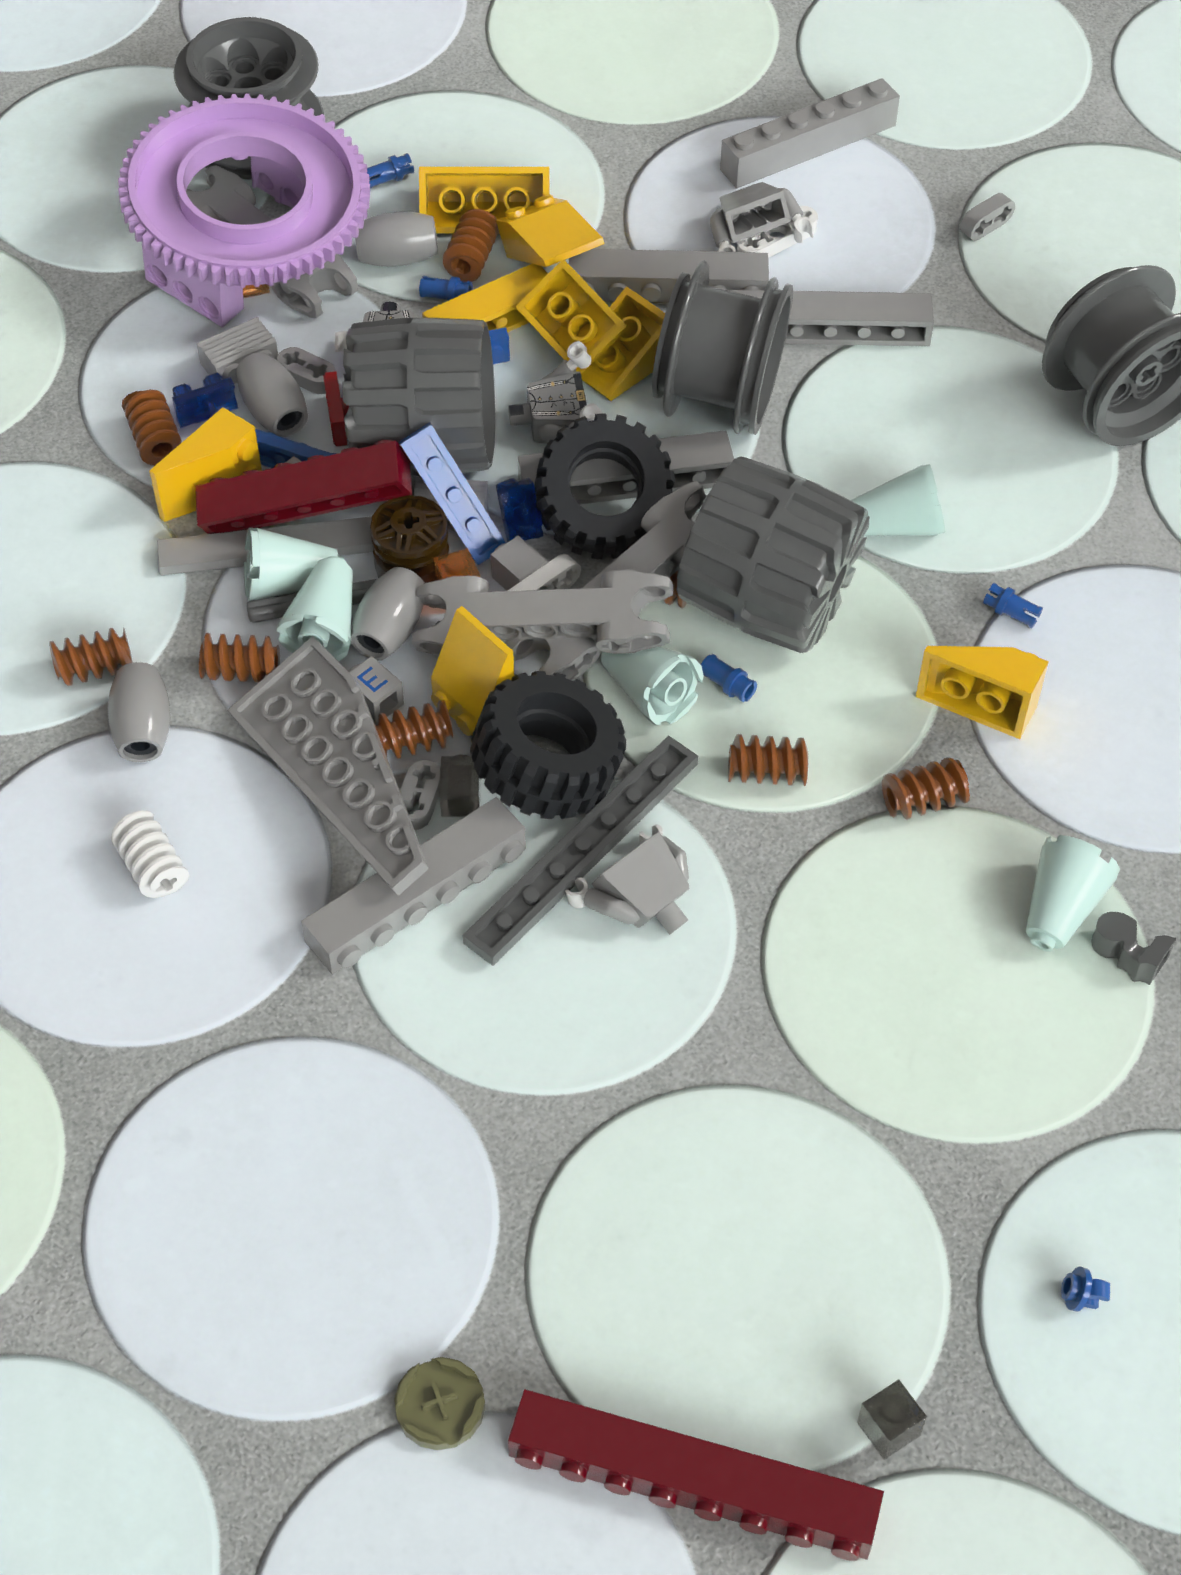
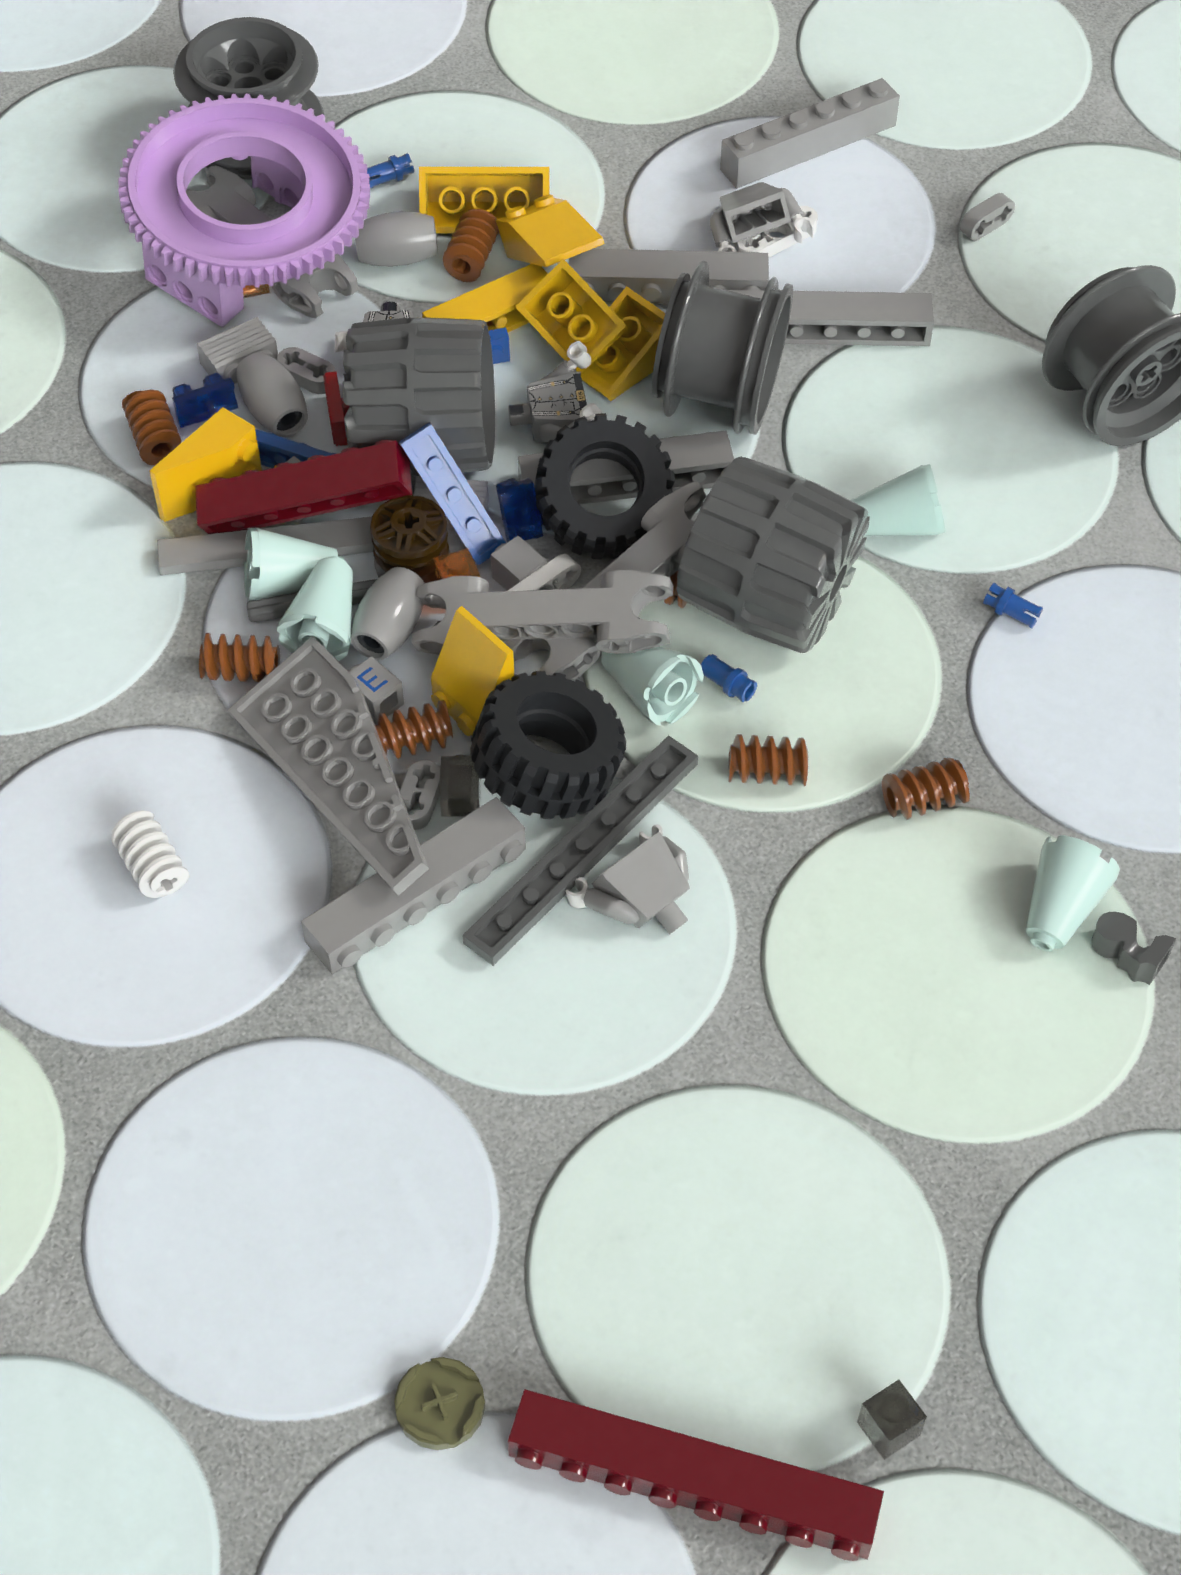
(90, 656): dark orange piece -> none
(139, 712): light grey piece -> none
(443, 288): blue pin -> none
(984, 684): yellow slope -> none
(1083, 1291): blue plate -> none

